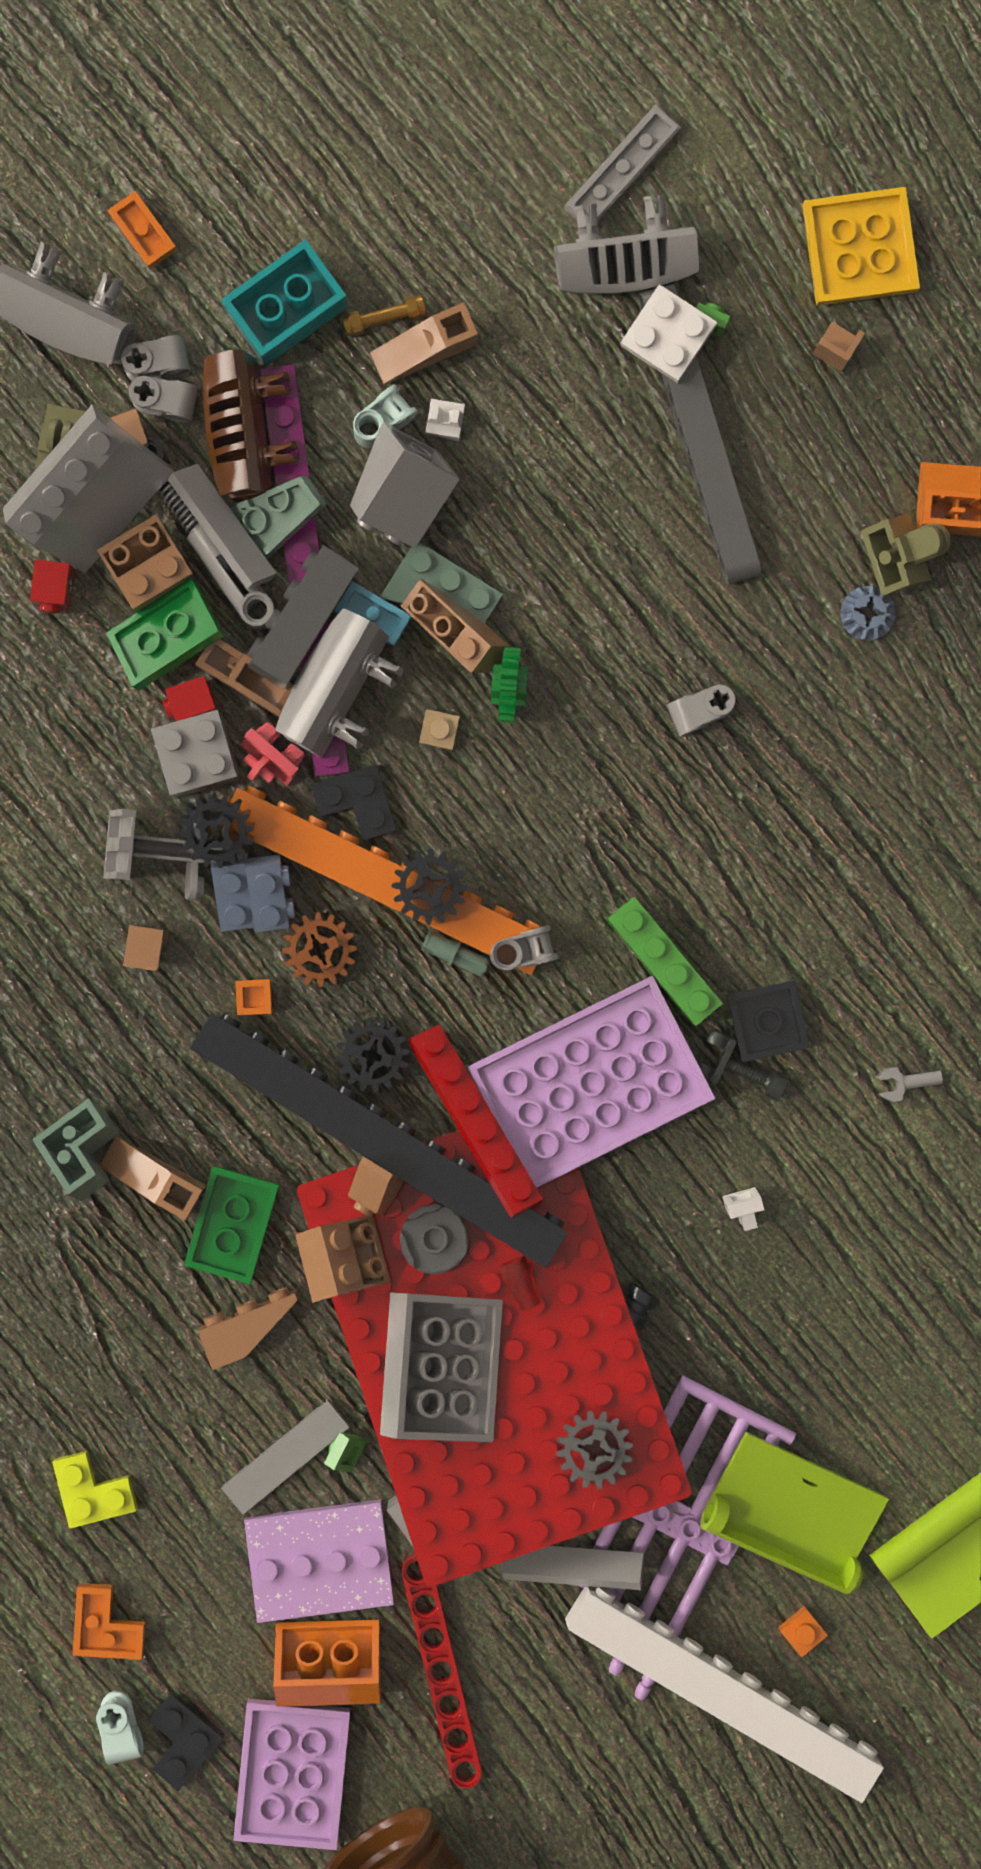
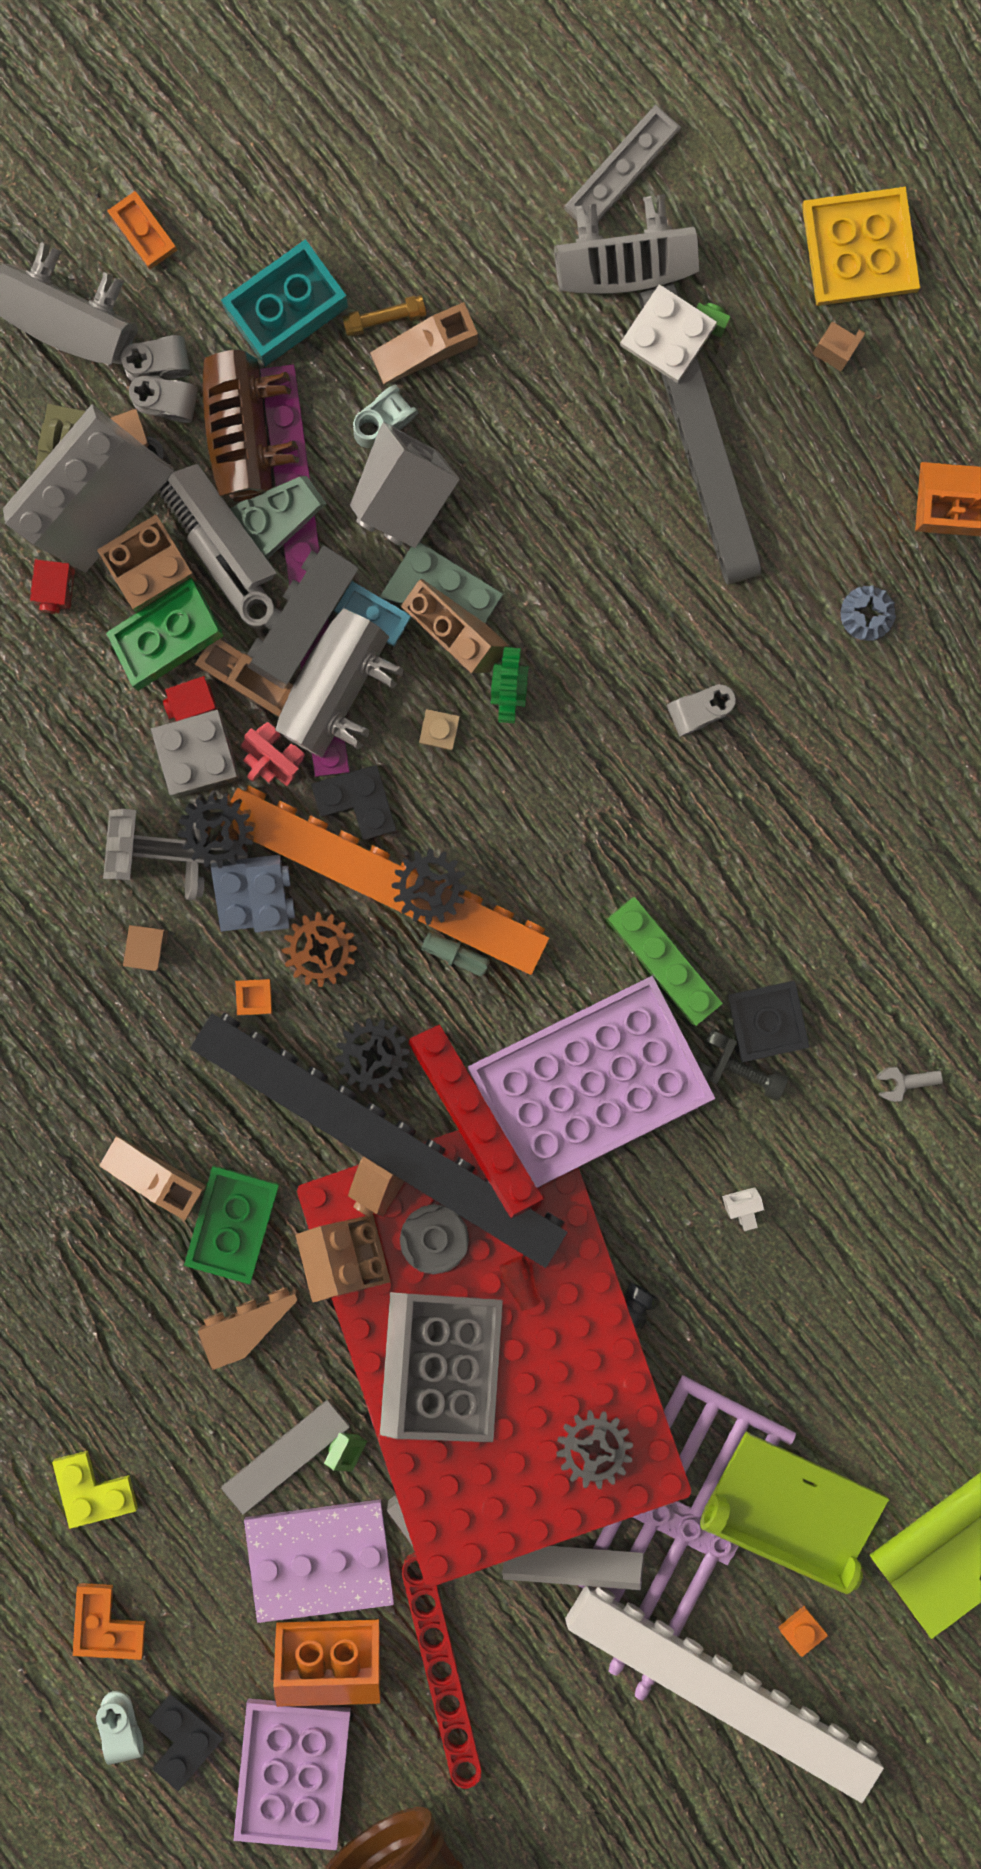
(70, 1146): sand green brick -> none
(445, 419): white tile -> none
(526, 949): light grey piece -> none
(901, 552): olive brick -> none

